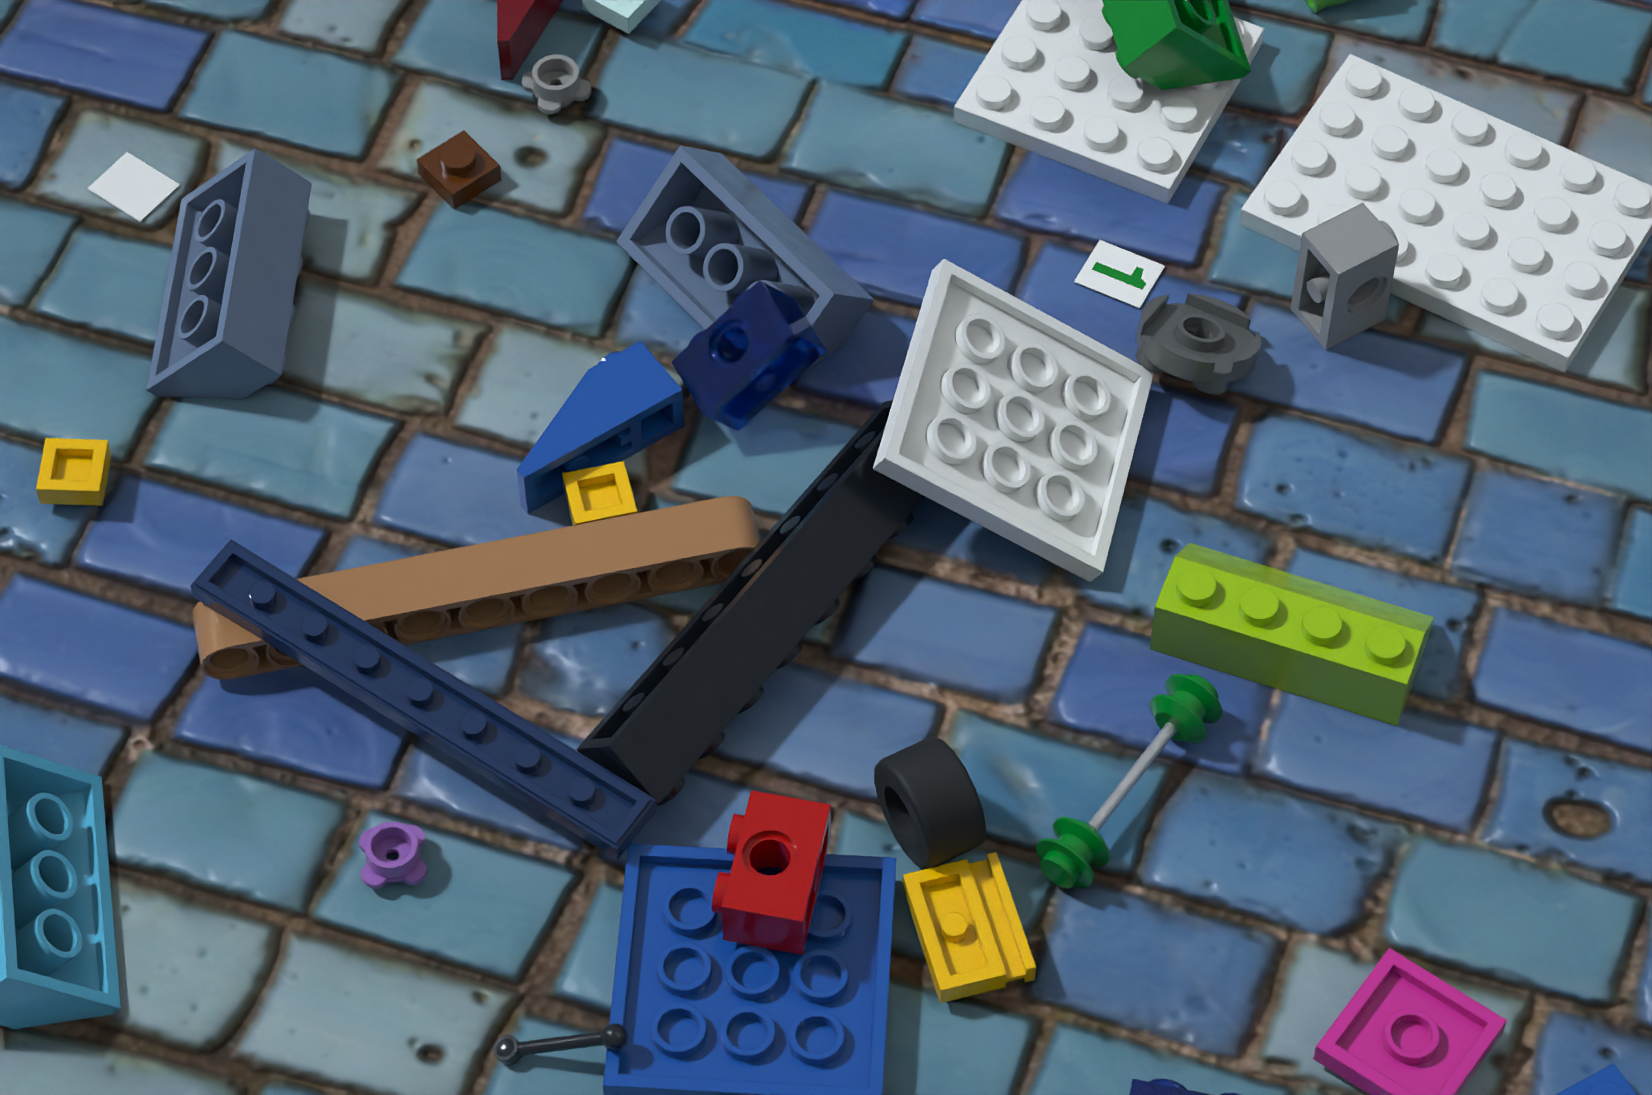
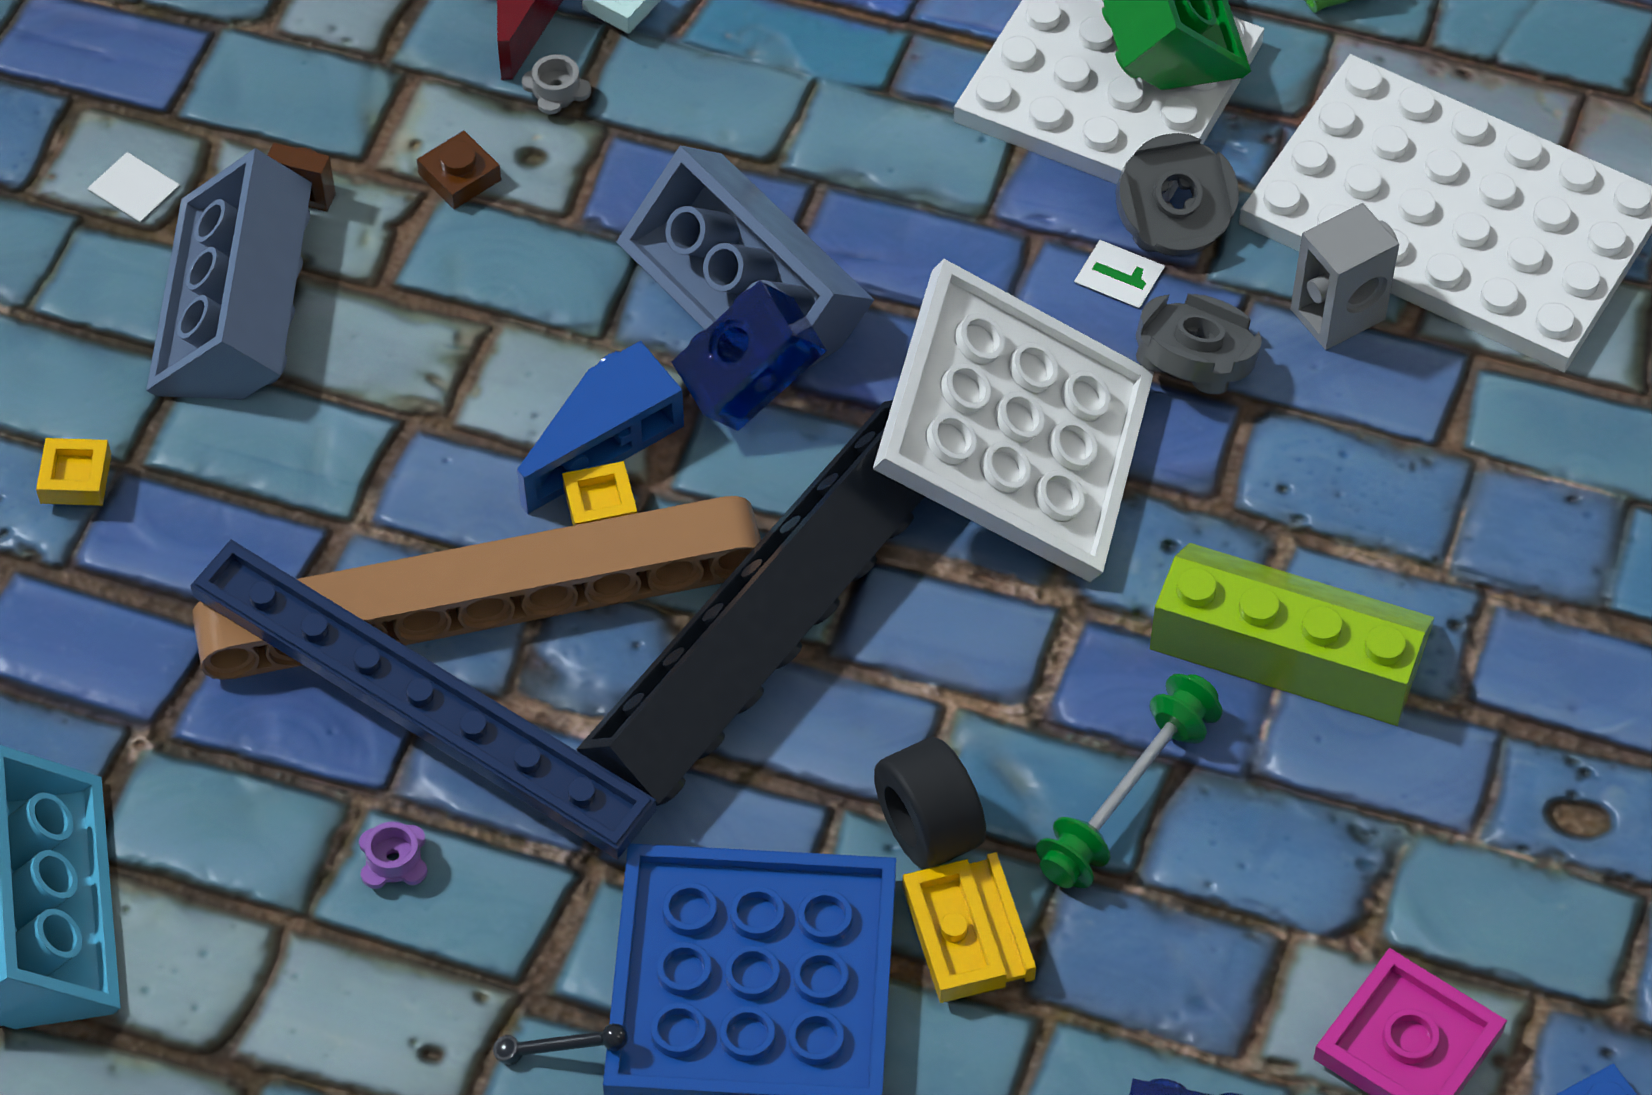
(311, 166): none -> reddish brown plate
(778, 907): red brick -> none
(1194, 167): none -> dark grey plate

